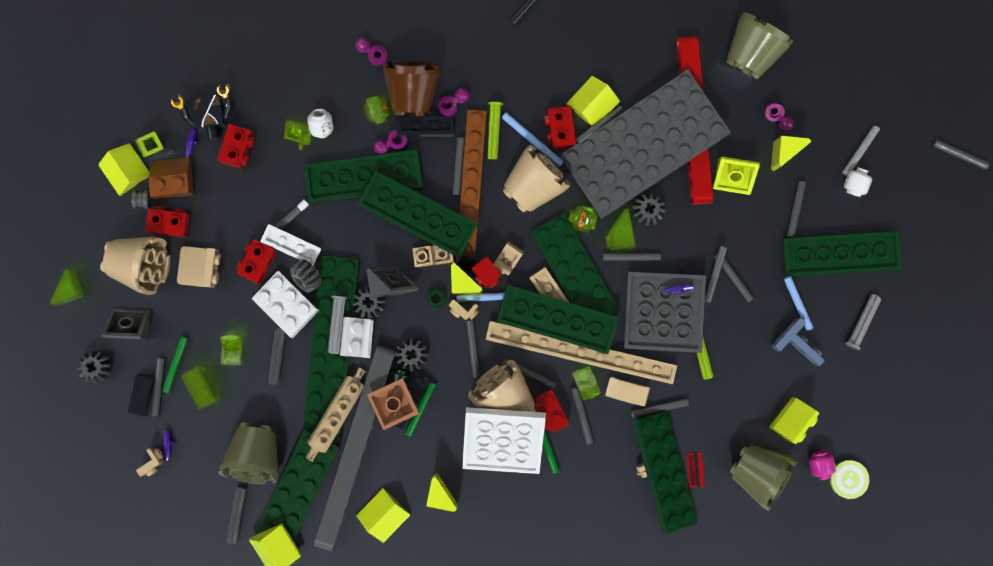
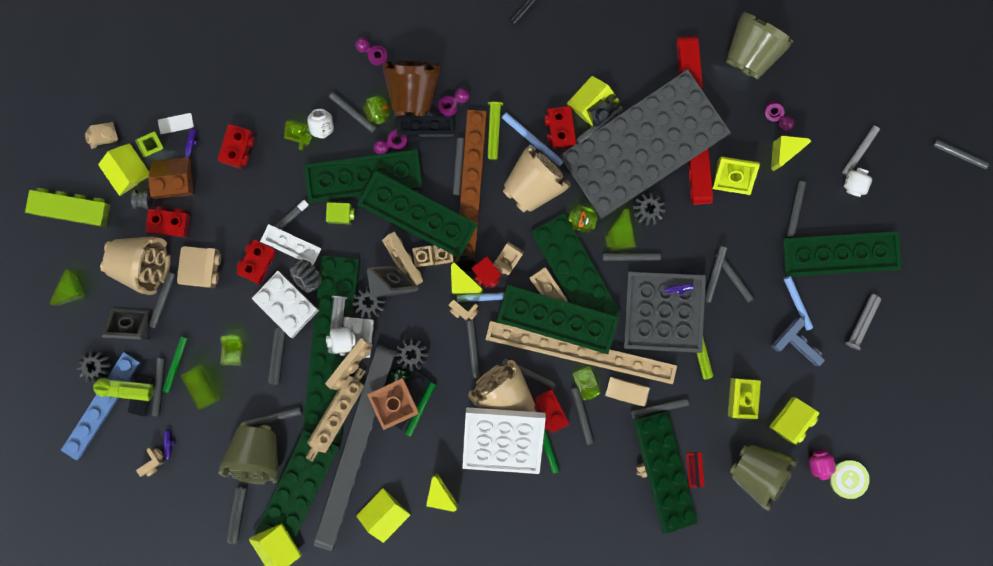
(68, 208): none -> lime brick
(98, 409): none -> medium blue plate
(101, 134): none -> tan bracket
(123, 389): none -> lime piece
(161, 300): none -> dark grey bar
(175, 123): none -> white sticker
(206, 112): black torso -> none
(274, 417): none -> dark grey bar
(339, 213): none -> lime brick
(341, 340): none -> white head
(349, 364): none -> tan plate
(353, 112): none -> dark grey bar
(402, 258): none -> tan plate
(441, 302): dark green plate -> none
(601, 110): none -> black plate
(744, 398): none -> neon yellow slope

